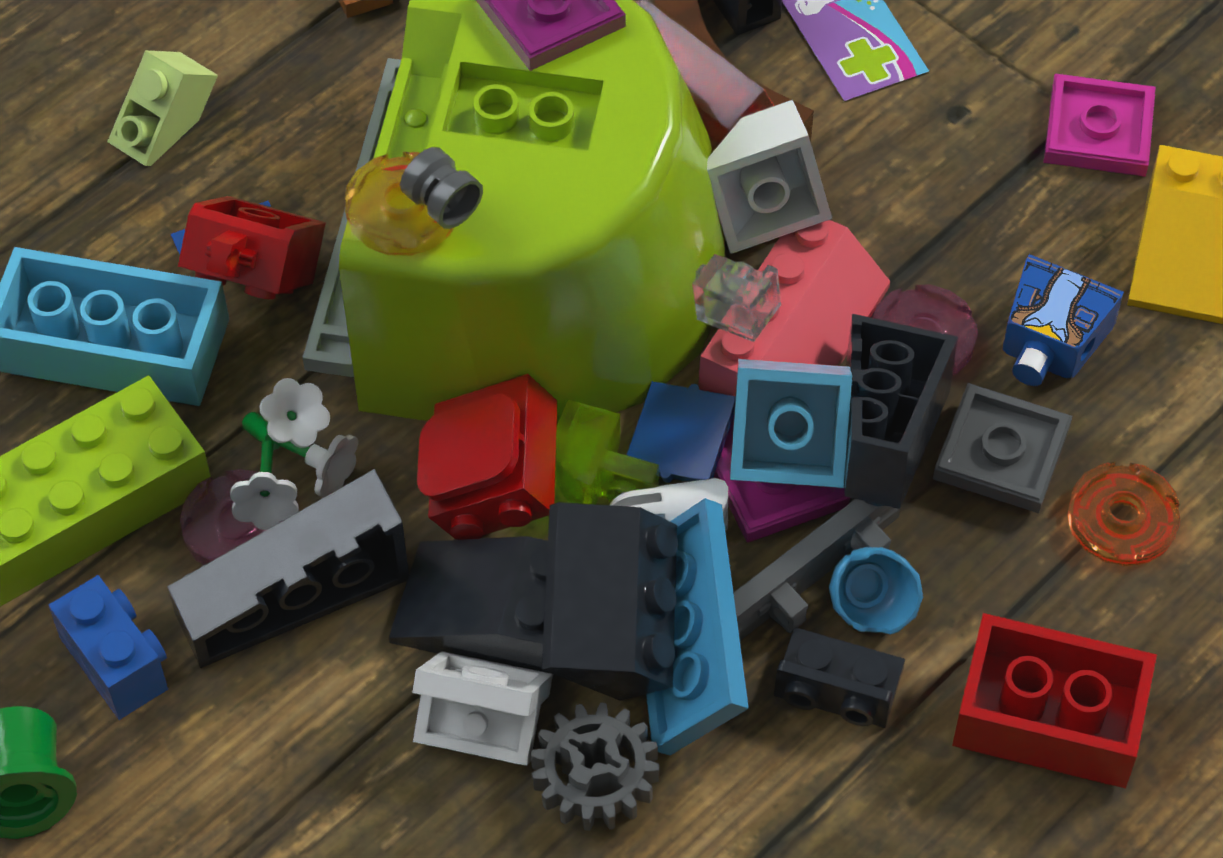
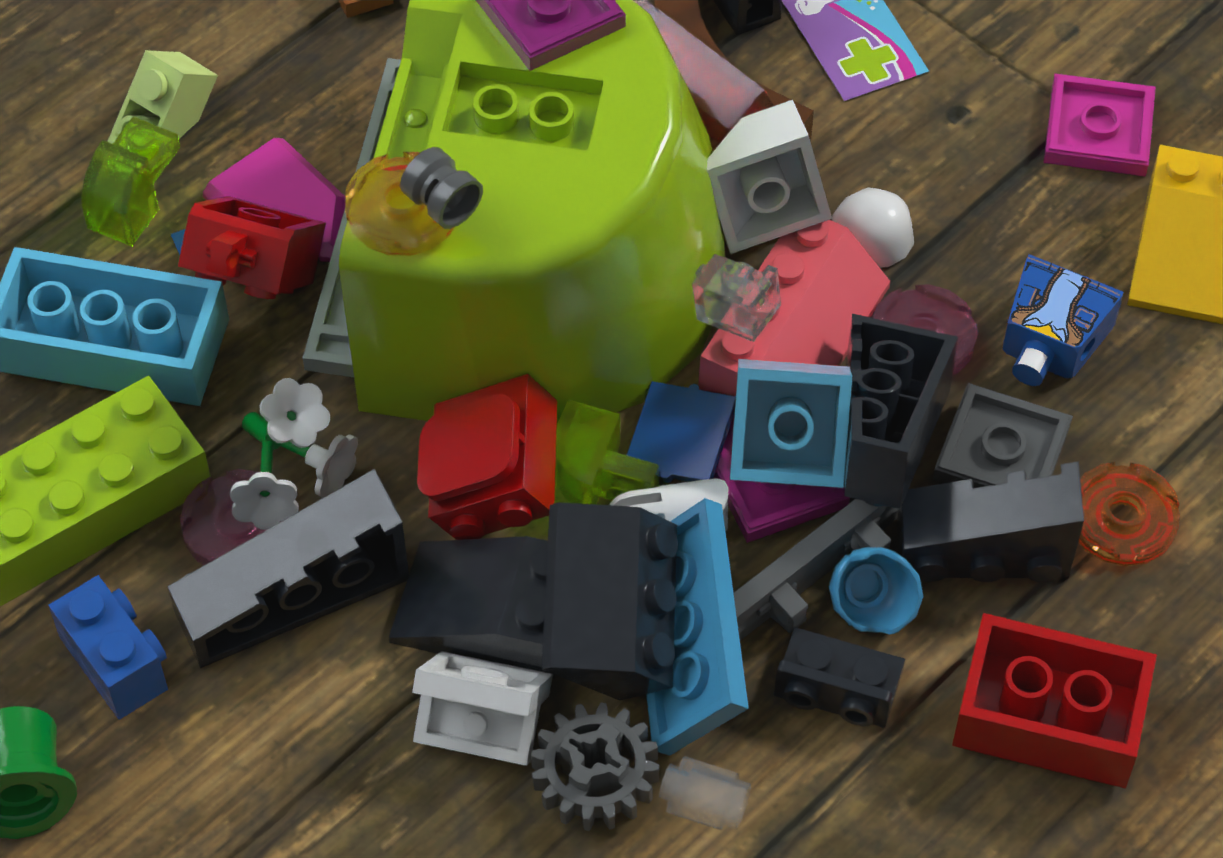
(121, 179): none -> clear neon green brick
(284, 181): none -> dark pink tile
(705, 793): none -> clear brick
(879, 223): none -> white hair
(994, 529): none -> black wedge

